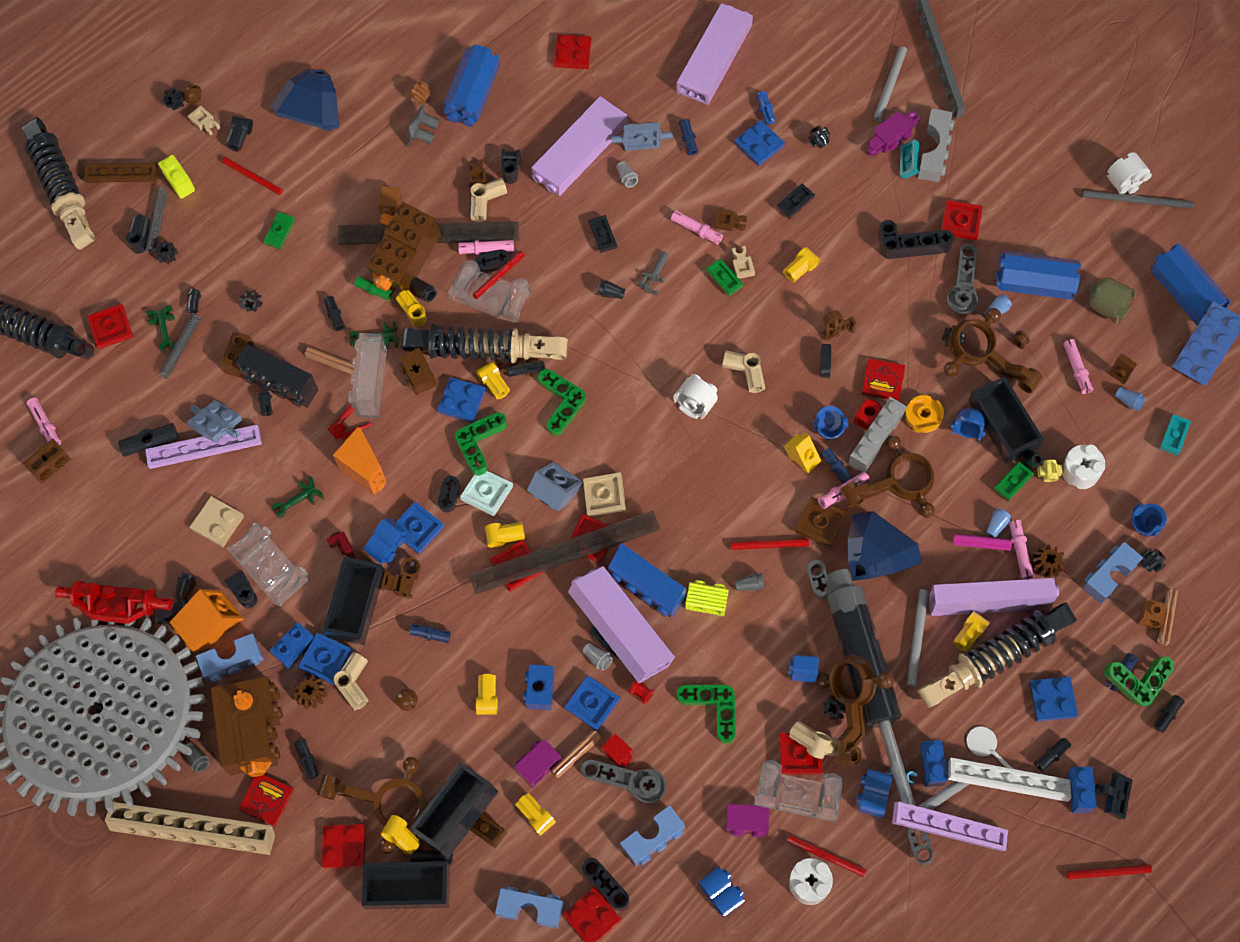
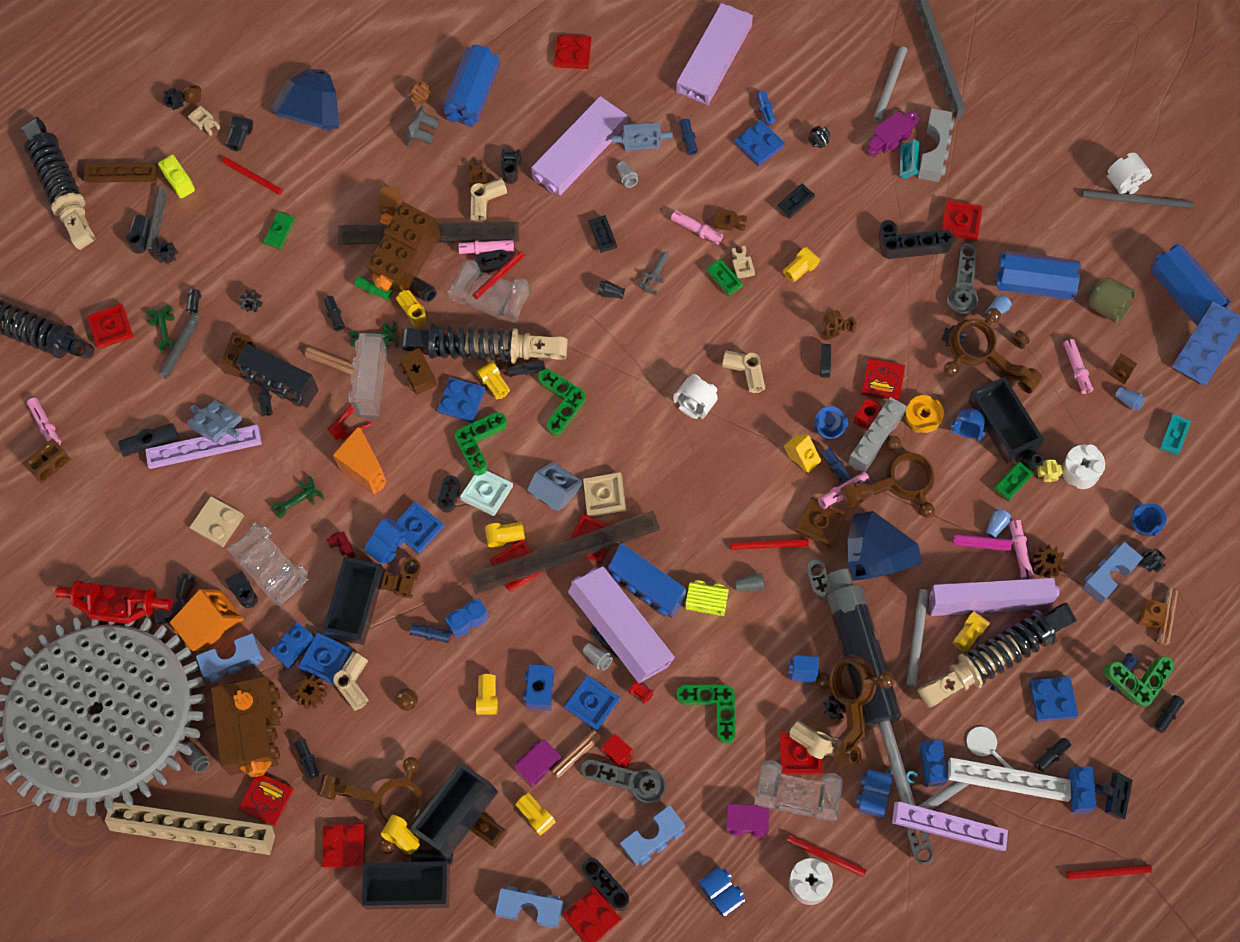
(464, 619): none -> blue brick

